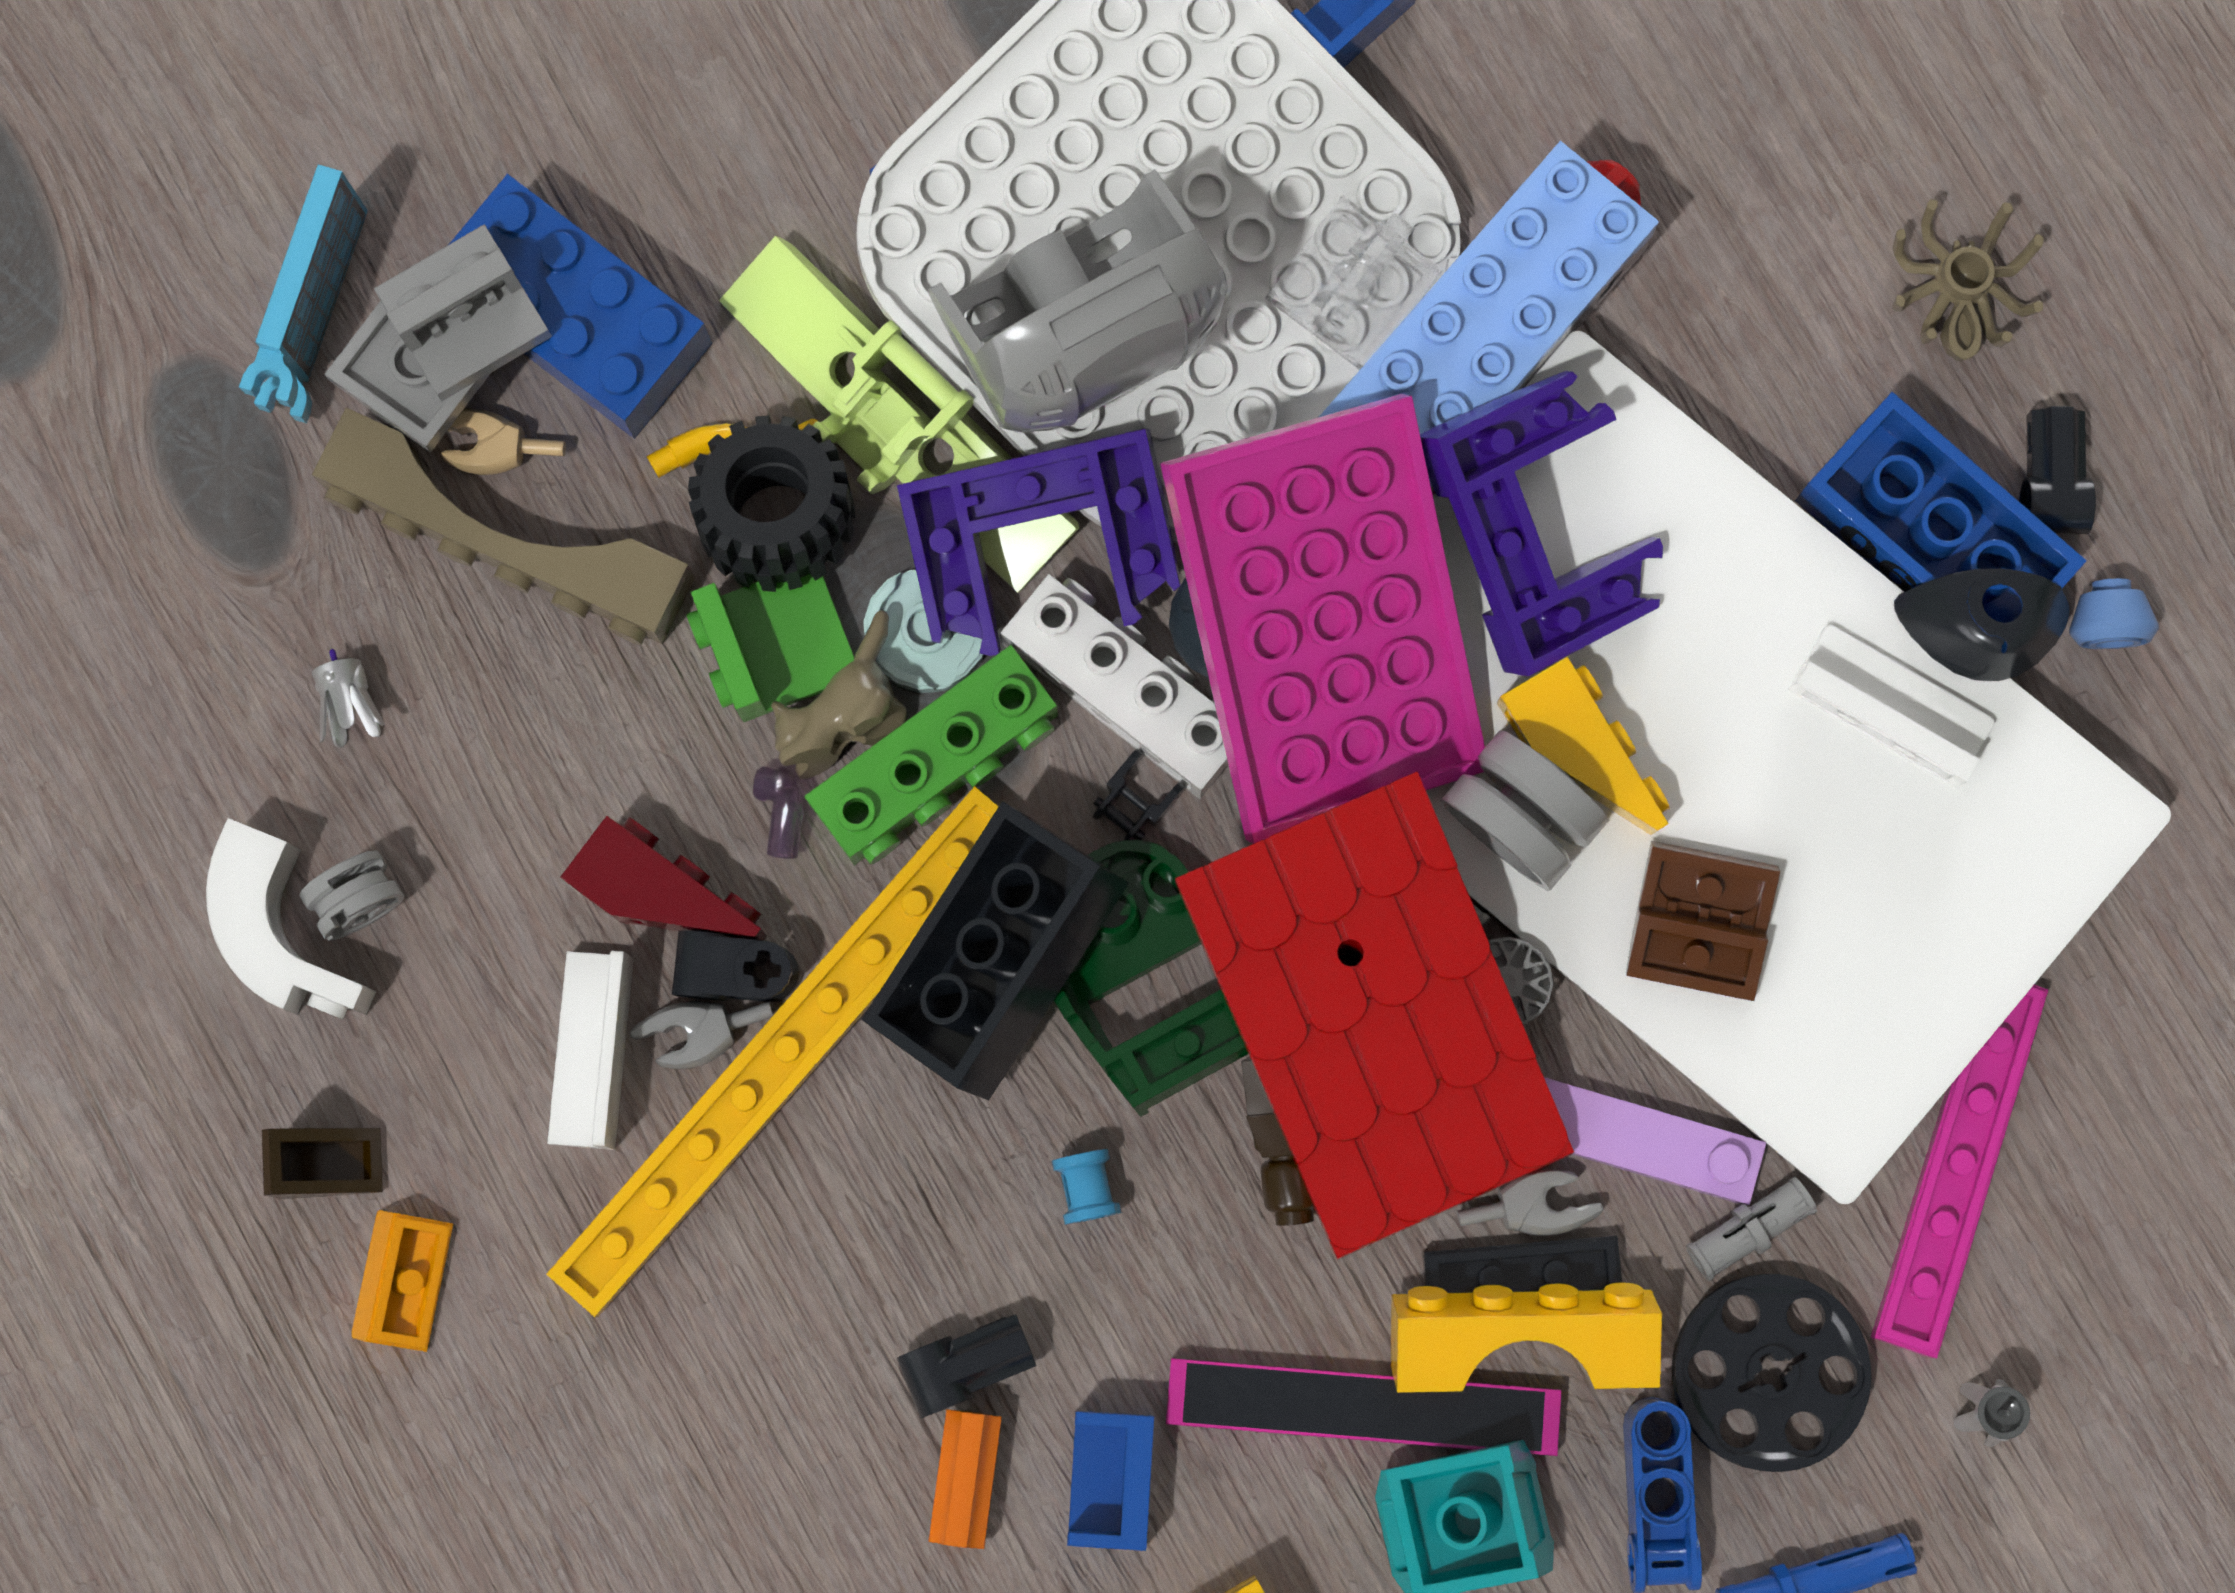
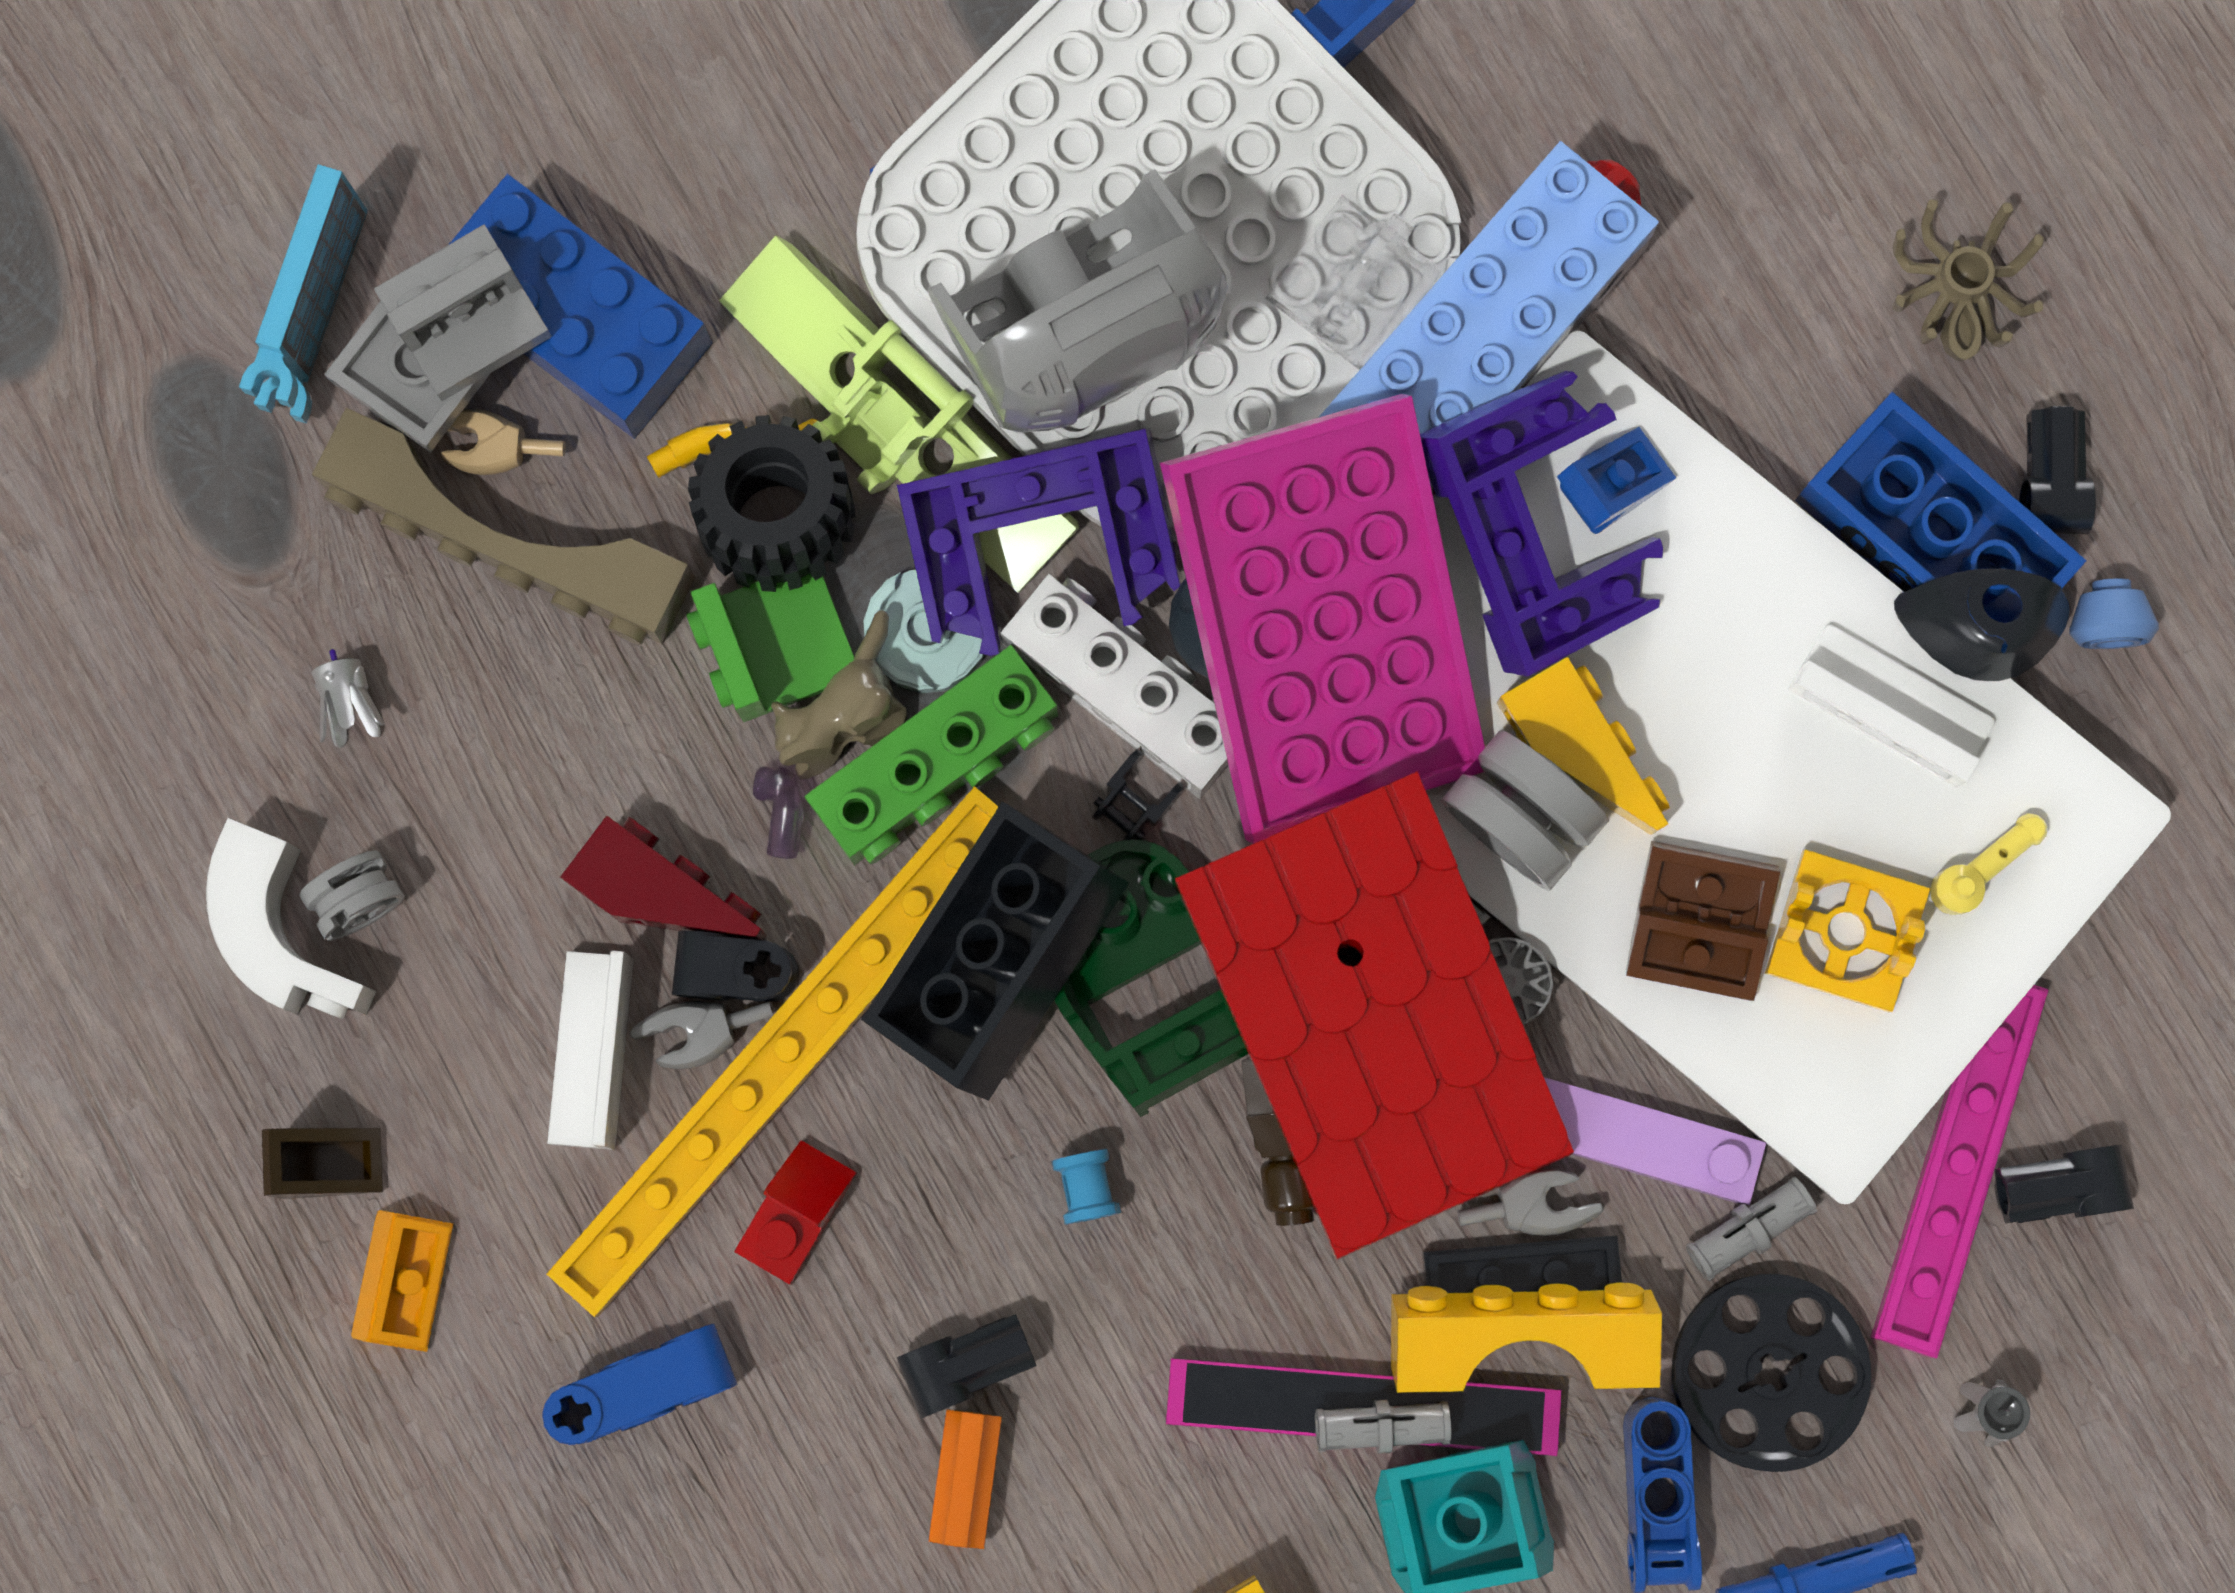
(643, 1387): none -> blue piece
(795, 1211): none -> red slope
(1110, 1480): blue panel -> none
(1382, 1426): none -> light grey pin
(1614, 479): none -> blue slope
(1906, 904): none -> yellow piece
(1963, 887): none -> light yellow piece
(2079, 1183): none -> black piece

